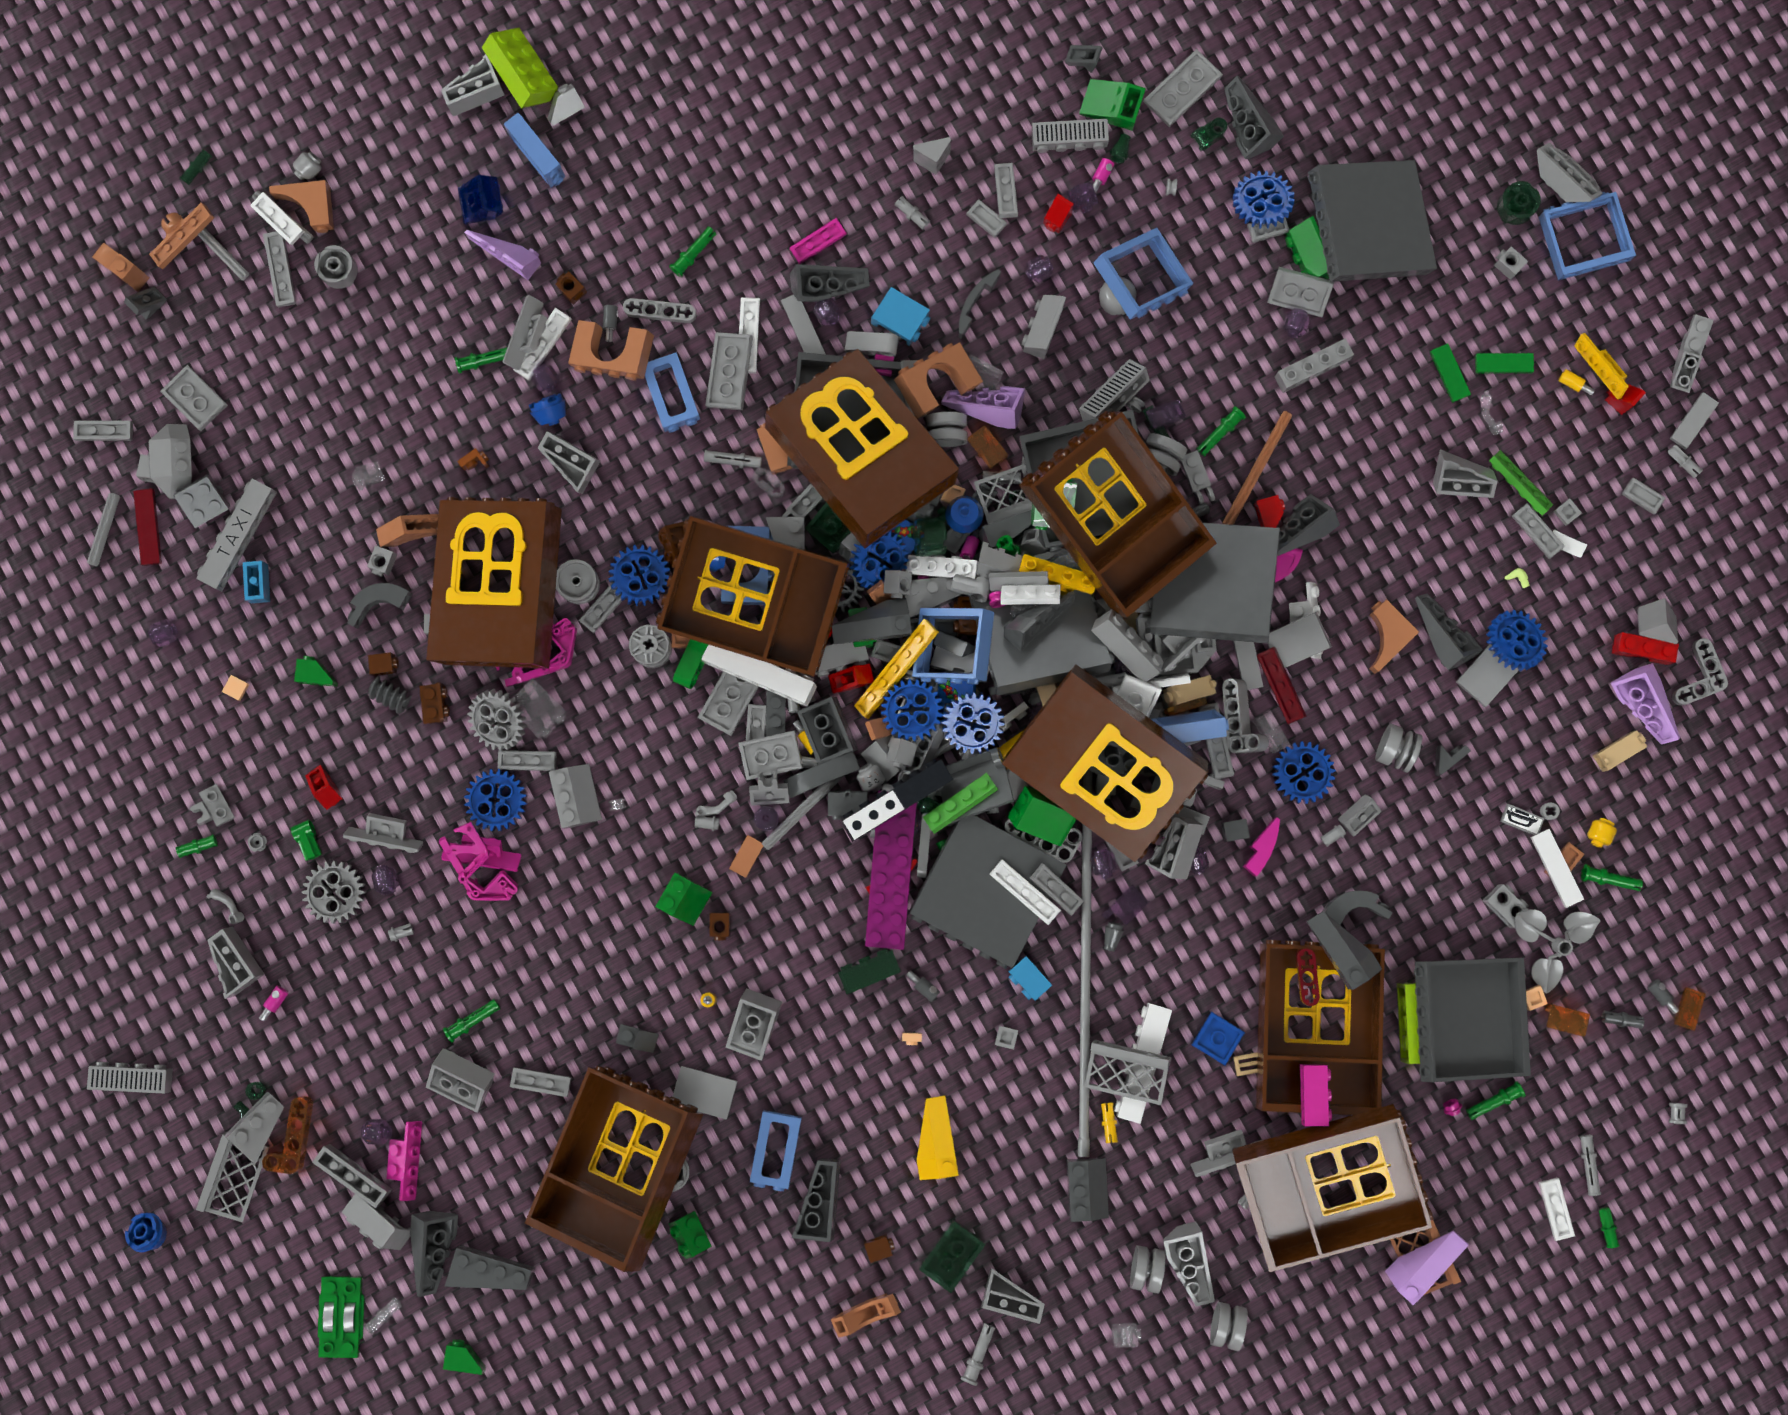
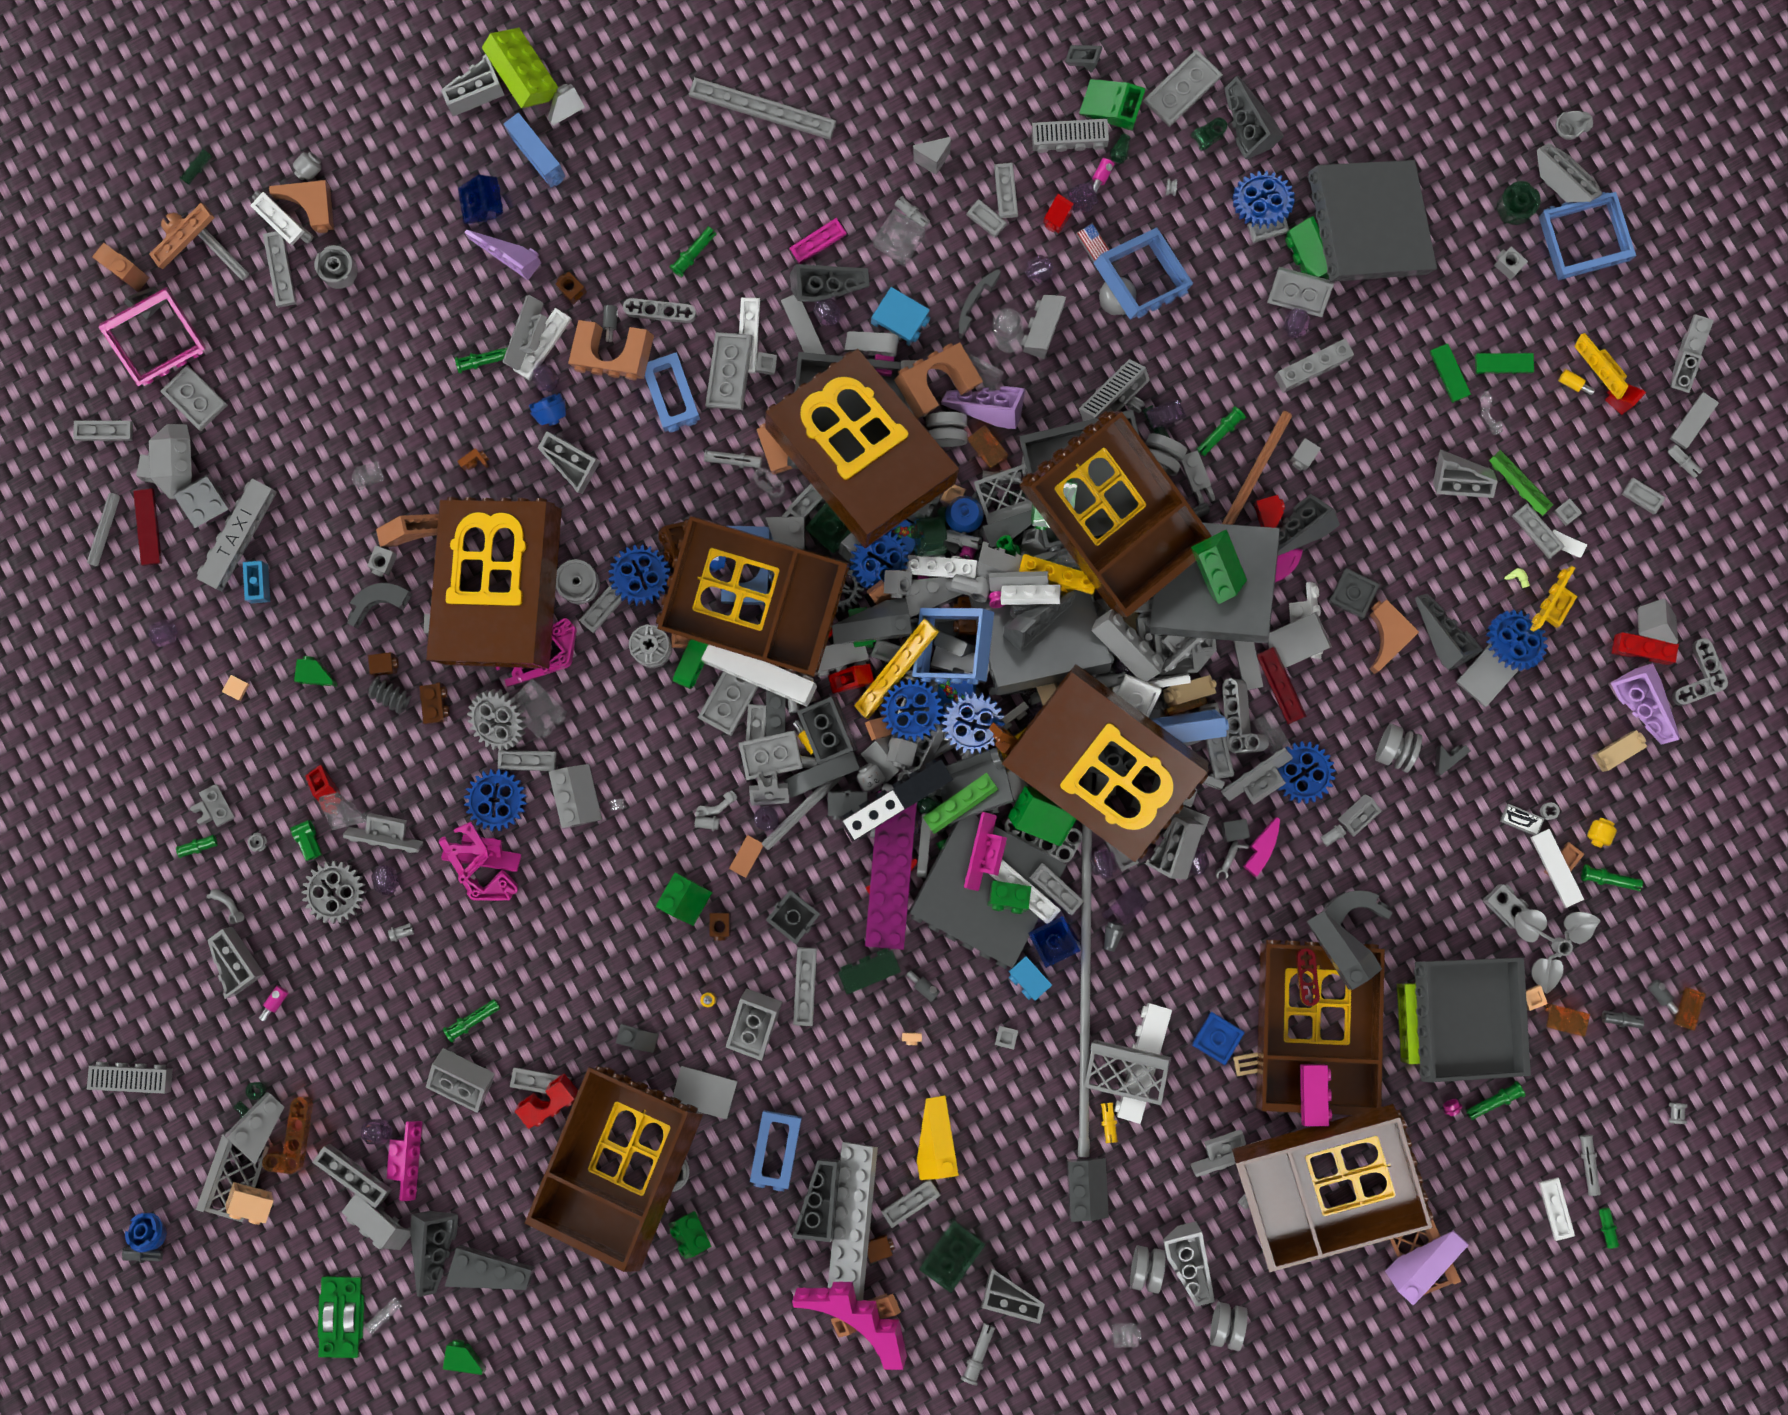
(129, 1254): none -> dark grey axle
(164, 368): none -> dark pink window
(249, 1203): none -> light nougat brick
(340, 812): none -> clear wing
(534, 1111): none -> red arch
(762, 108): none -> light grey tile
(766, 363): none -> light grey plate
(793, 917): none -> dark grey brick
(805, 986): none -> light grey tile
(853, 1216): none -> light grey plate
(863, 1315): none -> dark pink arch
(899, 237): none -> clear brick
(910, 1203): none -> light grey tile
(963, 539): none -> light grey axle
(986, 852): none -> dark pink bracket
(1004, 738): none -> dark orange bracket
(1008, 330): none -> clear piece
(1009, 896): none -> green bracket
(1055, 941): none -> clear blue slope
(1092, 241): none -> tile
(1220, 566): none -> green slope
(1230, 857): none -> light grey piece
(1260, 780): none -> light grey bracket
(1304, 455): none -> light grey brick
(1354, 593): none -> dark grey tile
(1557, 604): none -> yellow bracket
(1572, 124): none -> light grey hair

